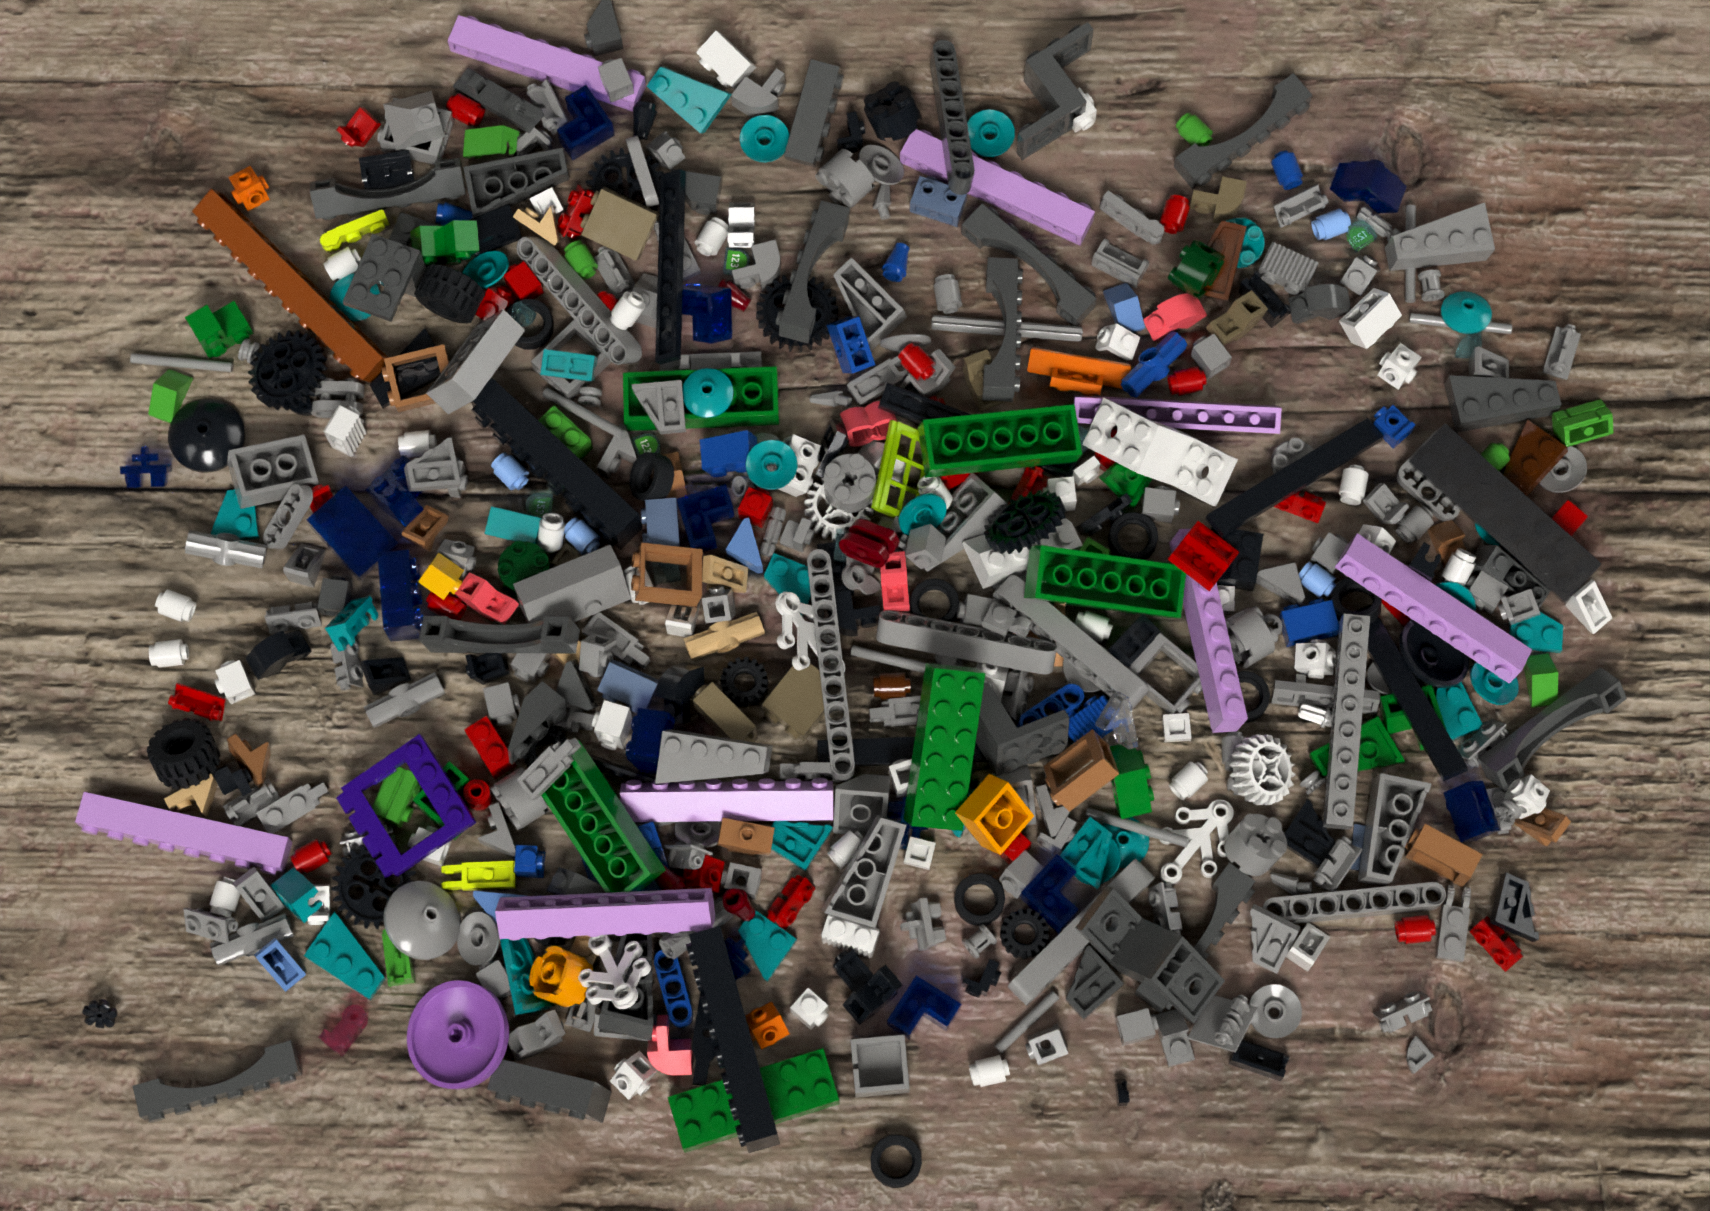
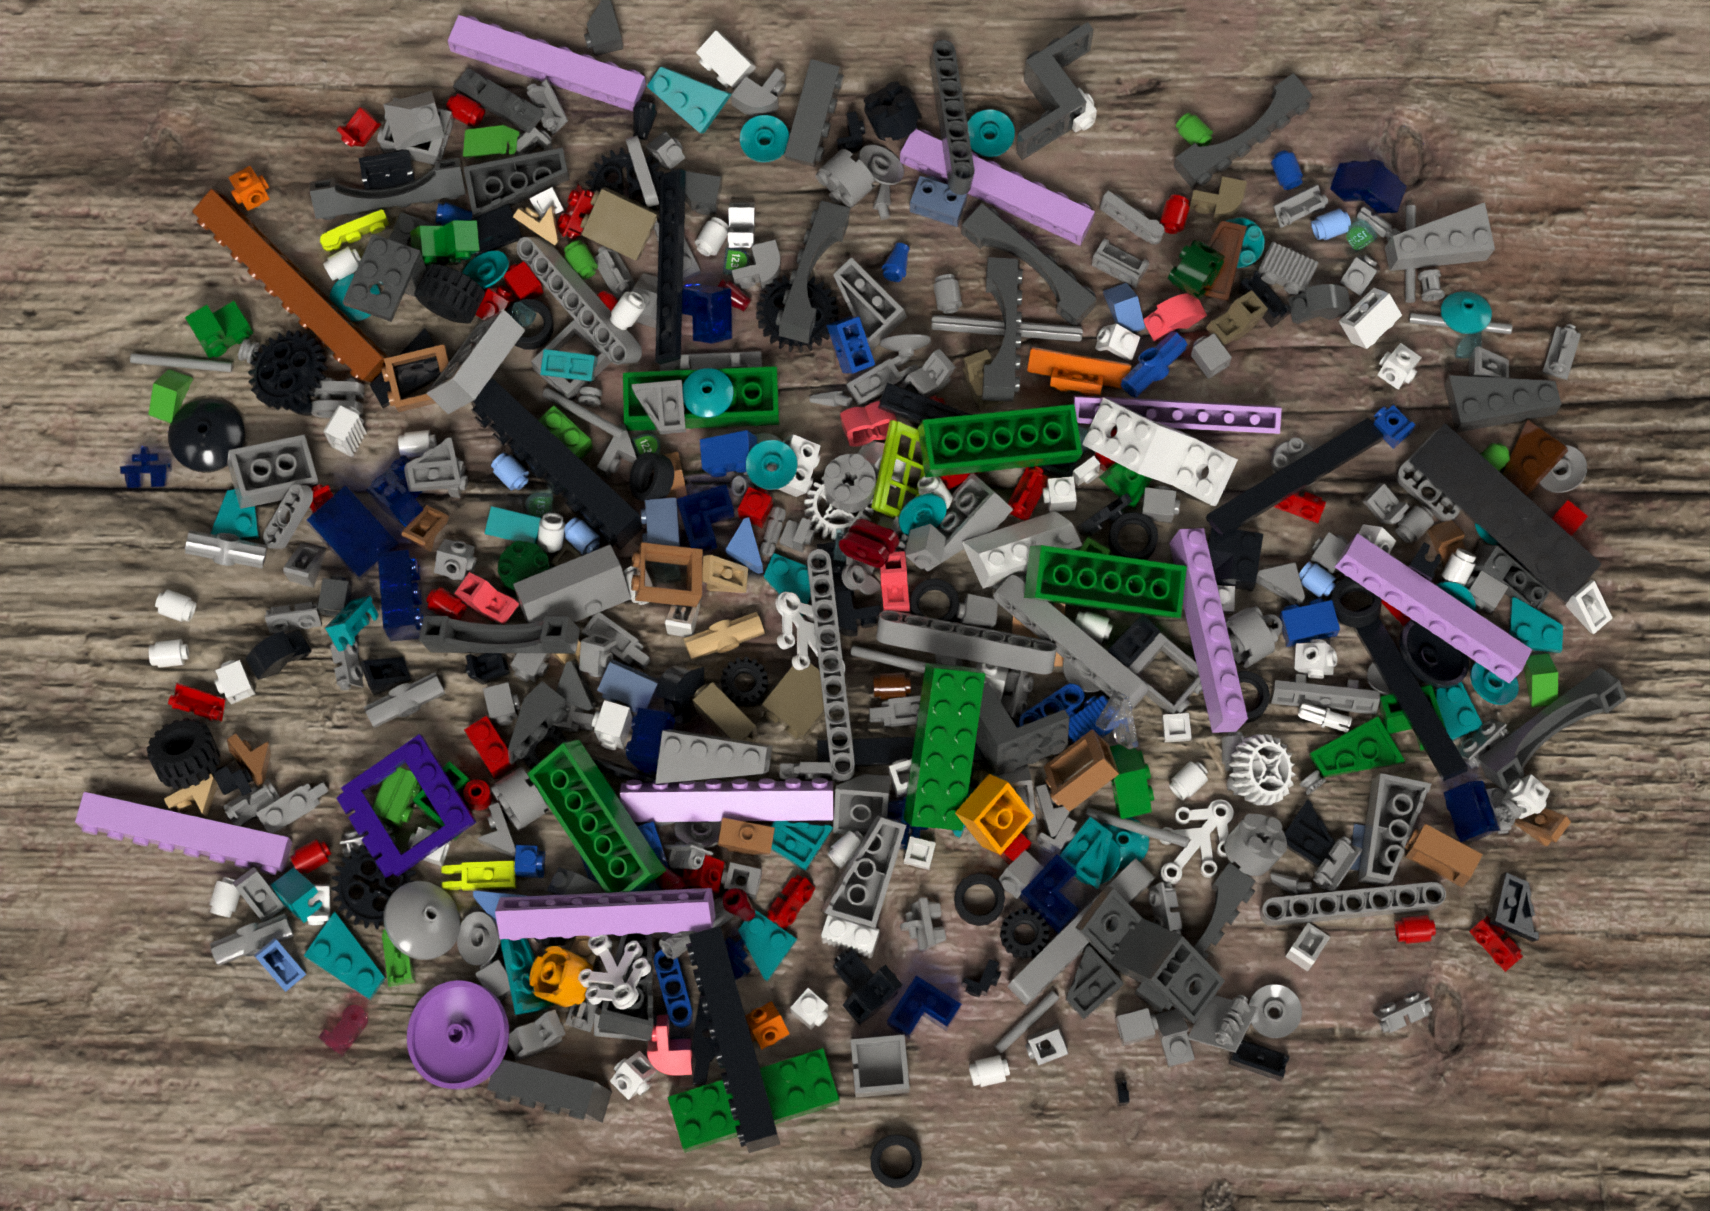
(100, 1013): black plant -> none
(209, 925): light grey hinge -> none
(277, 1065): dark grey arch -> none
(441, 576): yellow brick -> none
(548, 768): light grey hinge -> none
(589, 124): clear blue brick -> none
(615, 79): light grey brick -> none
(718, 604): light grey brick -> none
(831, 443): black wing -> none
(917, 362): red brick -> none
(979, 941): light grey bush -> none
(1003, 619): light grey plate -> none
(1024, 522): black gear -> none
(1186, 381): red brick -> none
(1203, 555): red slope -> none
(1271, 938): light grey wing -> none
(1346, 721): light grey brick -> none
(1353, 485): white brick -> none
(1417, 1055): light grey tile -> none
(1453, 926): light grey hinge -> none
(1519, 607): light grey bracket -> none
(1582, 423): bright green brick -> none

